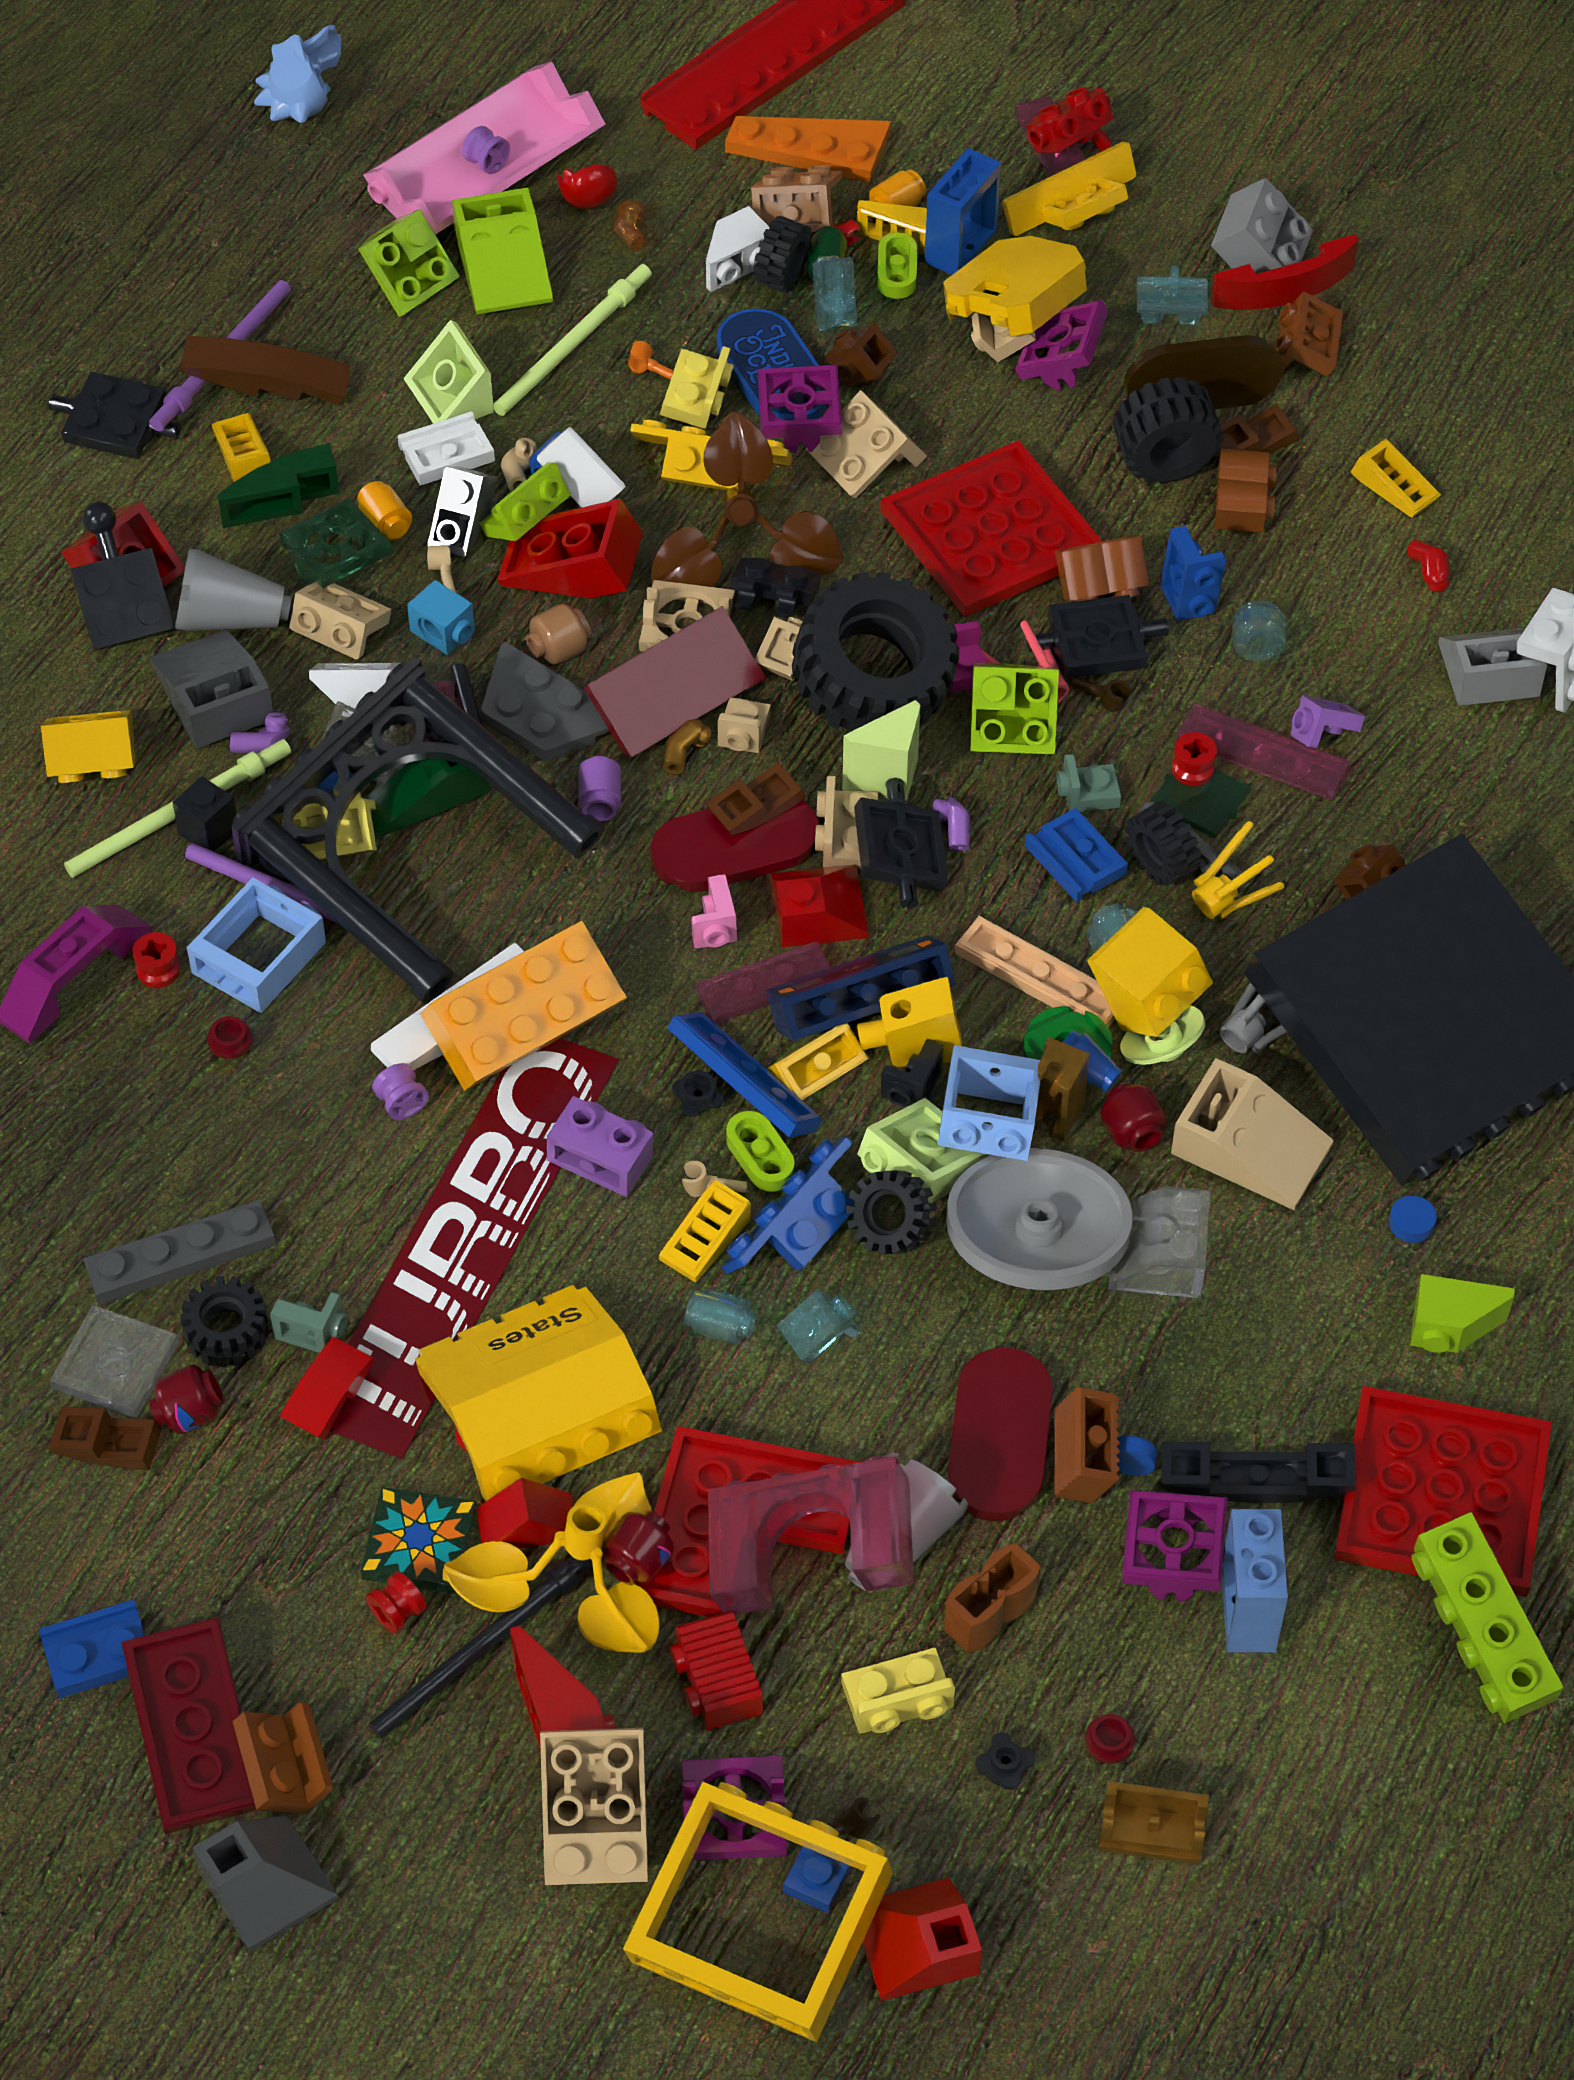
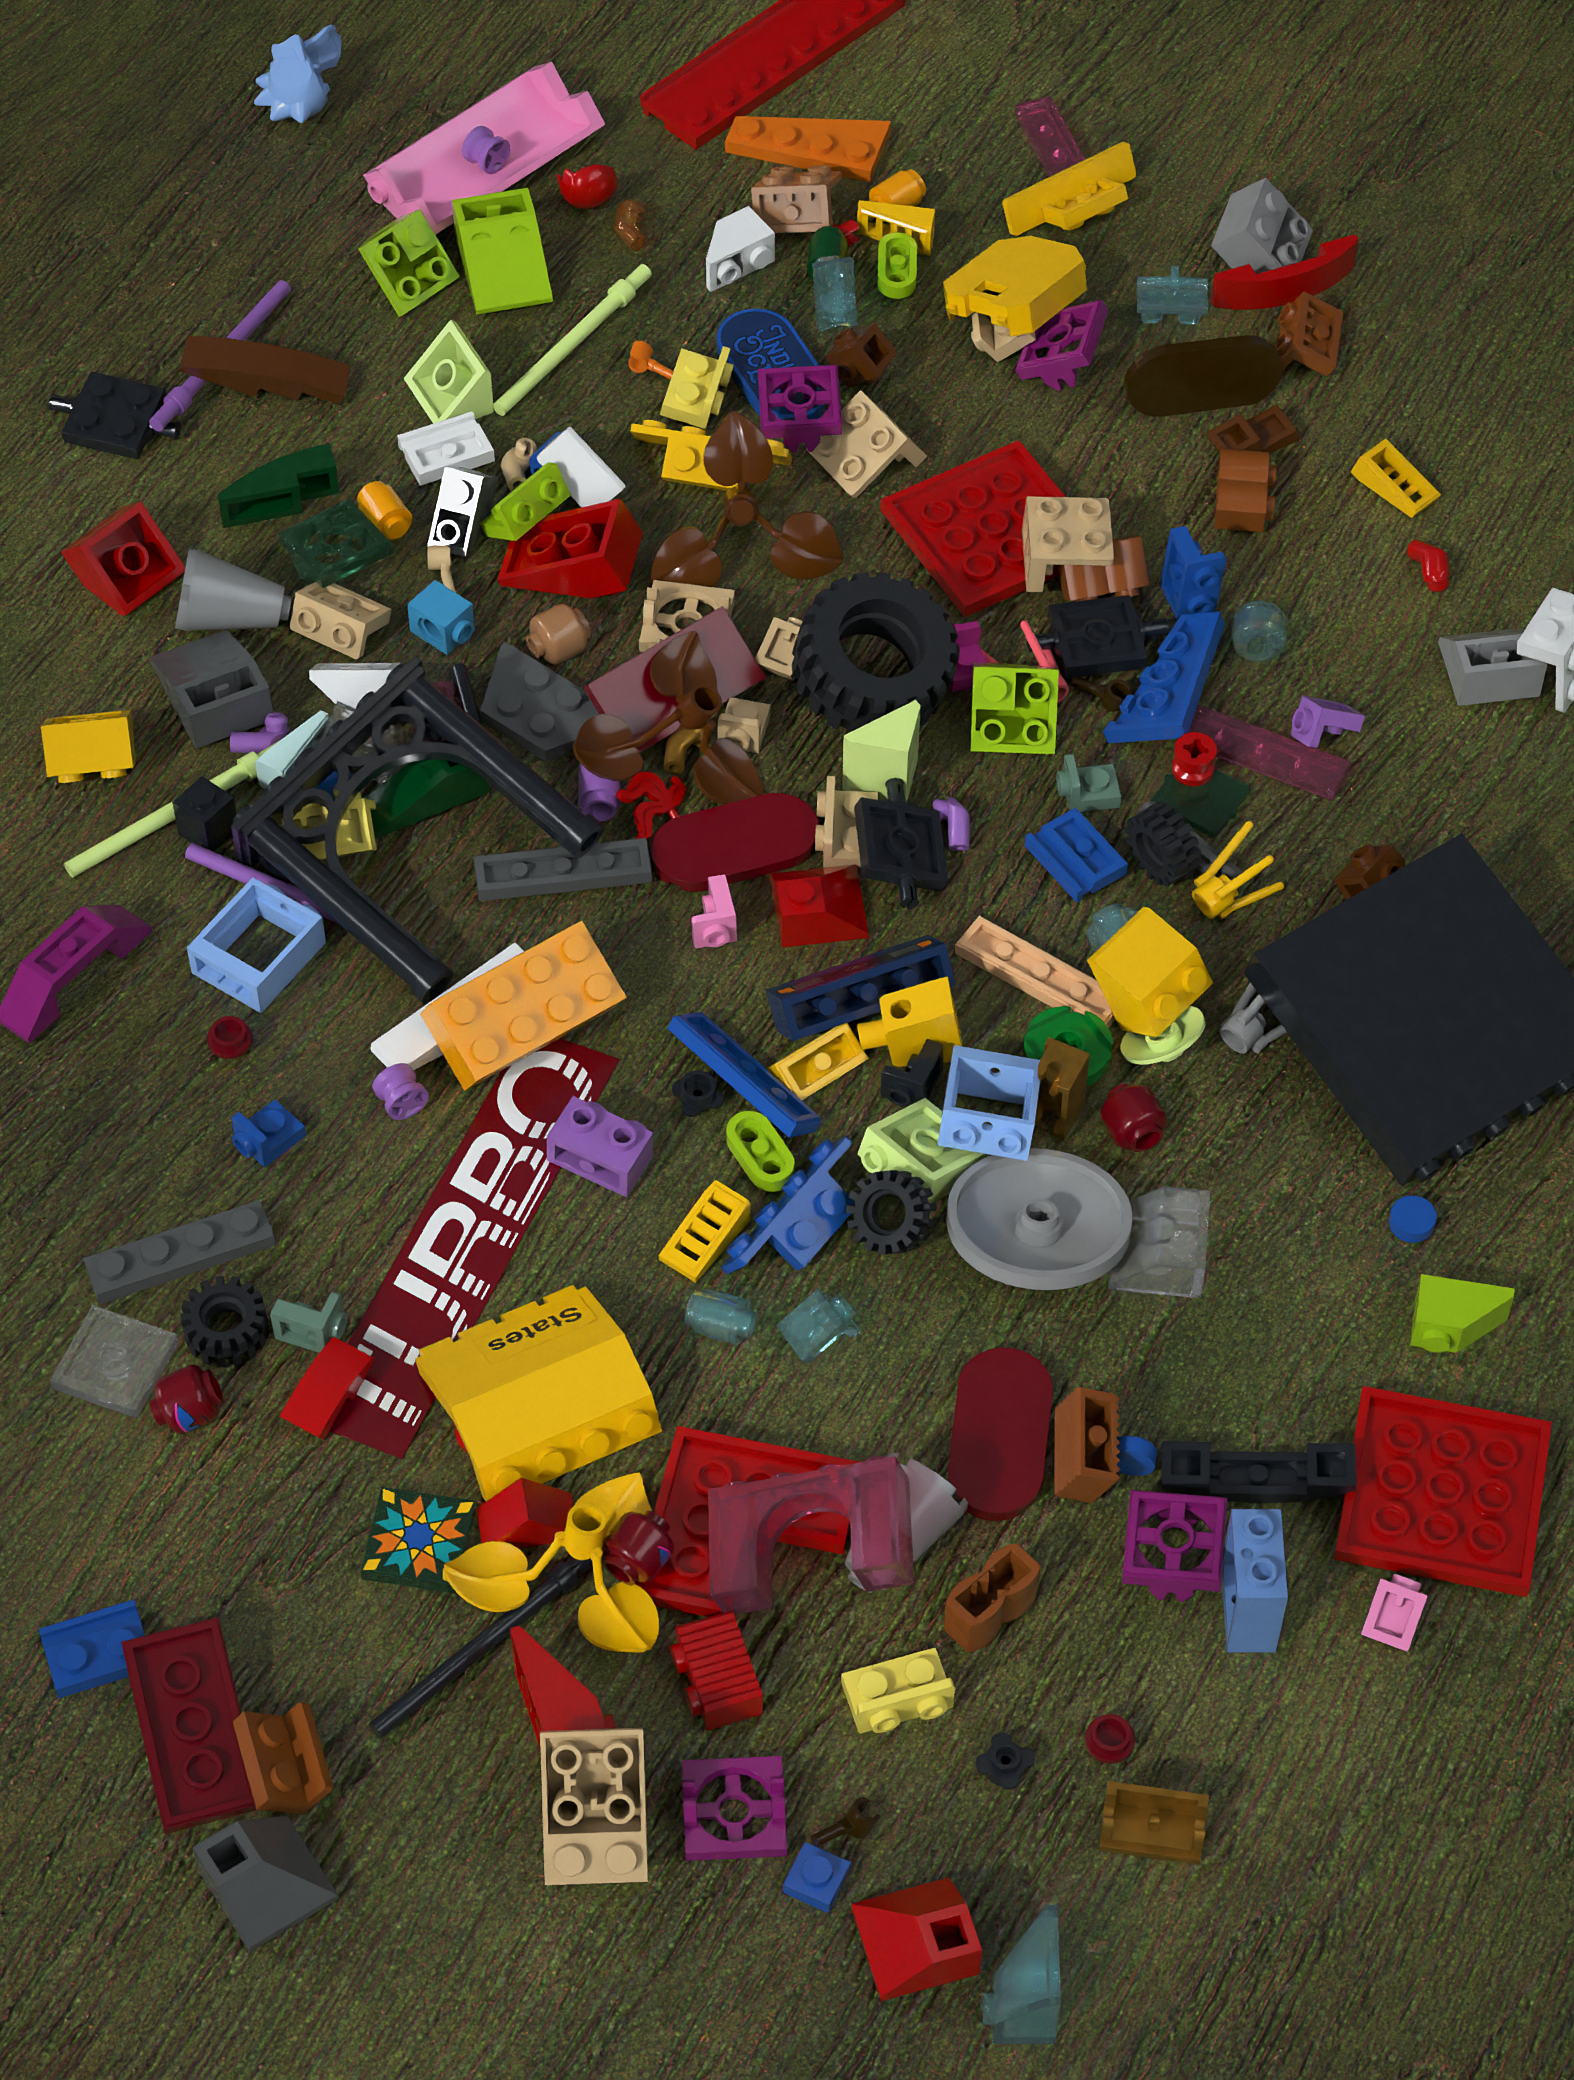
(103, 1440): reddish brown slope -> none
(122, 593): black plate -> none
(150, 969): red wheel -> none
(244, 451): yellow slope -> none
(266, 1133): none -> blue bracket
(282, 756): none -> light aqua slope
(396, 1602): red wheel -> none
(559, 871): none -> dark grey plate
(661, 802): none -> red piece
(682, 671): none -> reddish brown plant
(697, 1186): tan hand -> none
(745, 987): clear pink tile -> none
(762, 799): reddish brown slope -> none
(764, 2003): yellow window -> none
(776, 582): black plate -> none
(782, 254): black tyre -> none
(962, 211): blue window -> none
(1027, 1987): none -> clear light blue slope
(1064, 534): none -> tan bracket
(1072, 120): red brick -> none
(1101, 1070): blue cone -> none
(1168, 430): black tyre -> none
(1172, 685): none -> blue wing
(1250, 1135): tan slope -> none
(1395, 1612): none -> bright pink bracket
(1486, 1618): lime brick -> none

